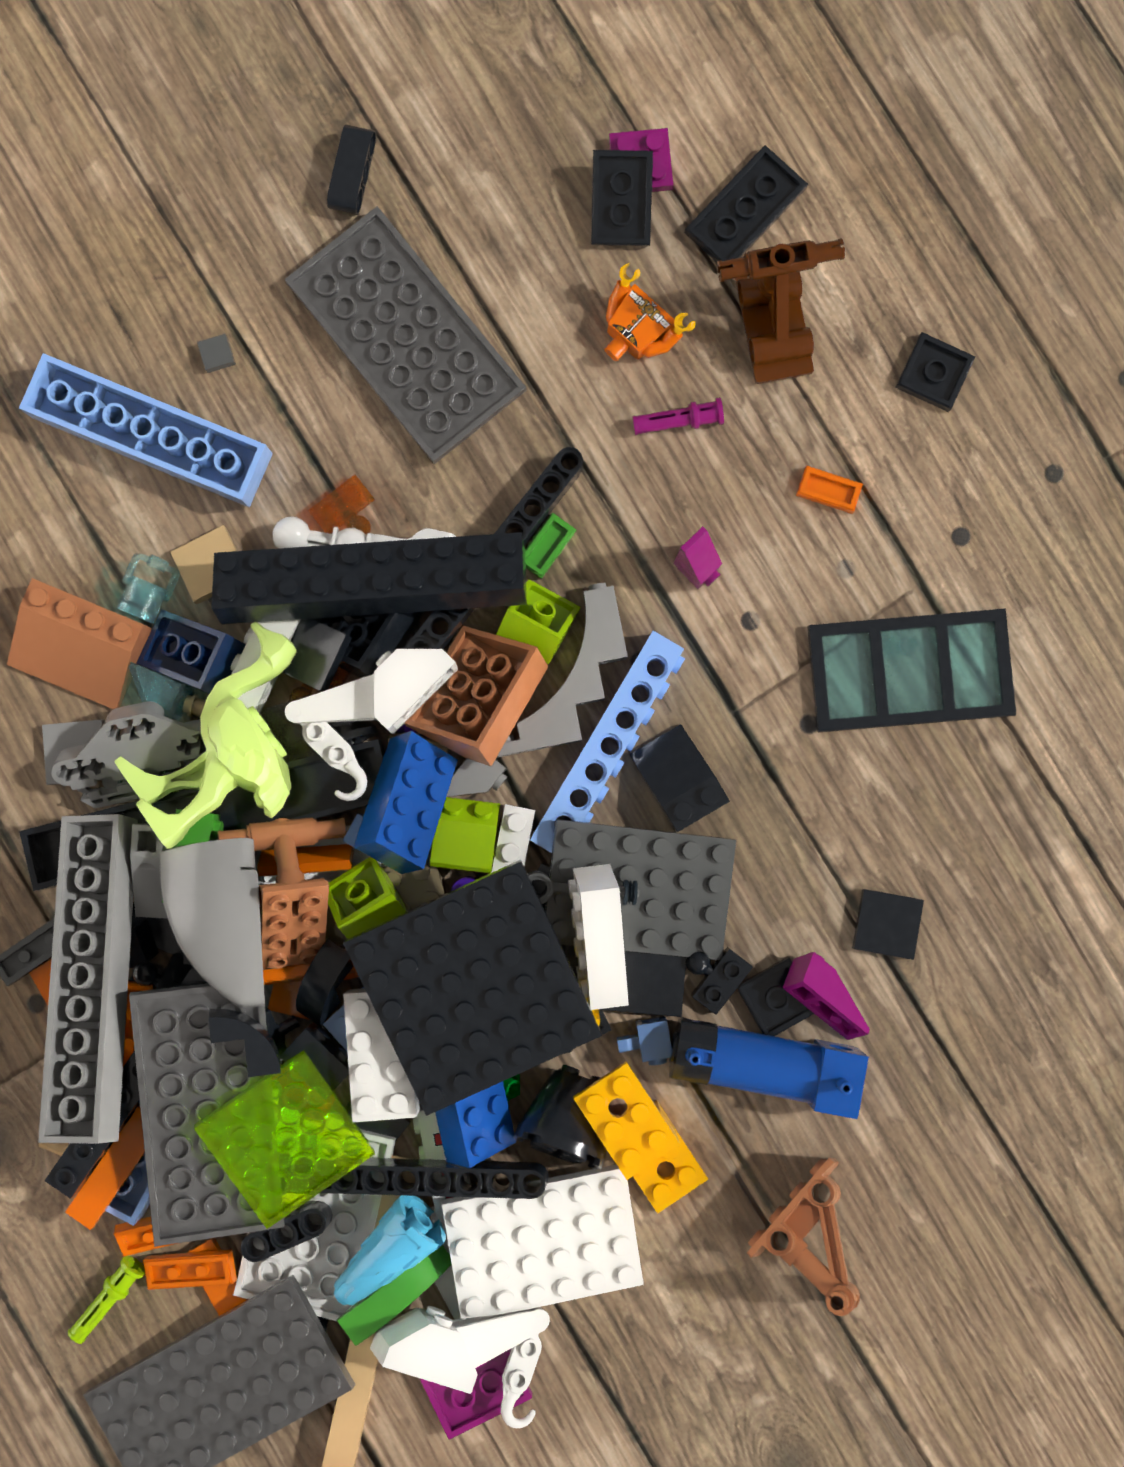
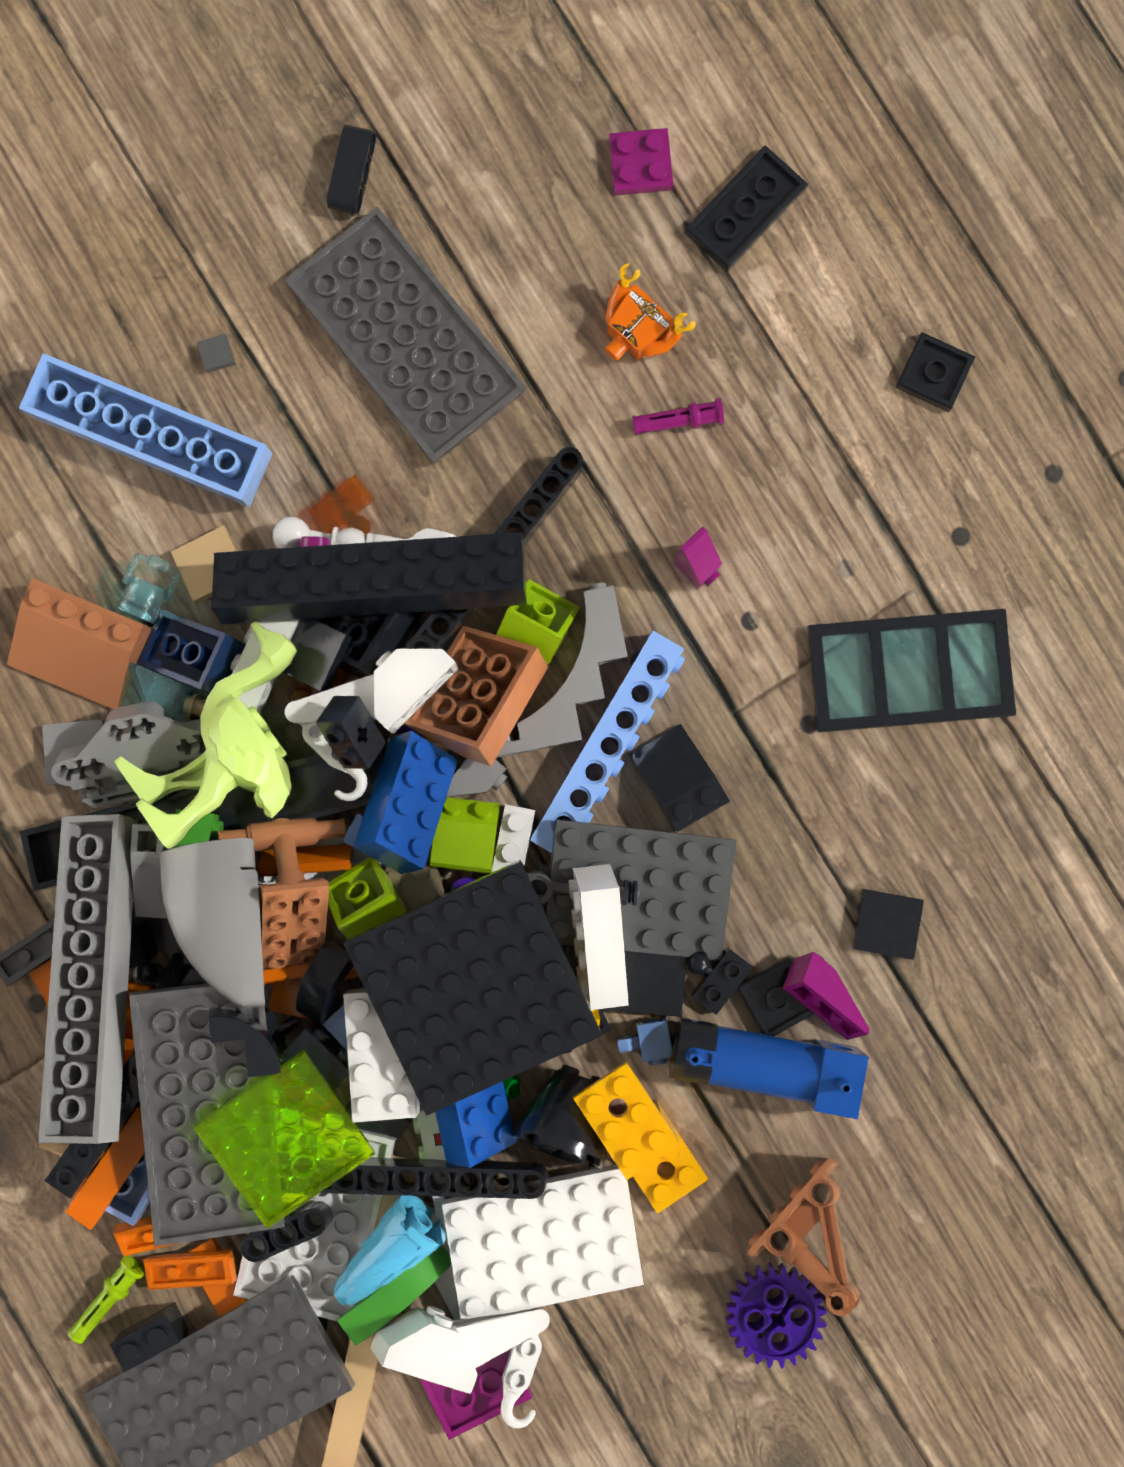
(149, 1337): none -> black brick
(314, 541): none -> magenta tile
(351, 732): none -> black brick
(548, 545): bright green tile -> none
(621, 197): black tile -> none
(771, 305): reddish brown plate -> none
(798, 1331): none -> dark purple gear
(829, 489): orange tile -> none

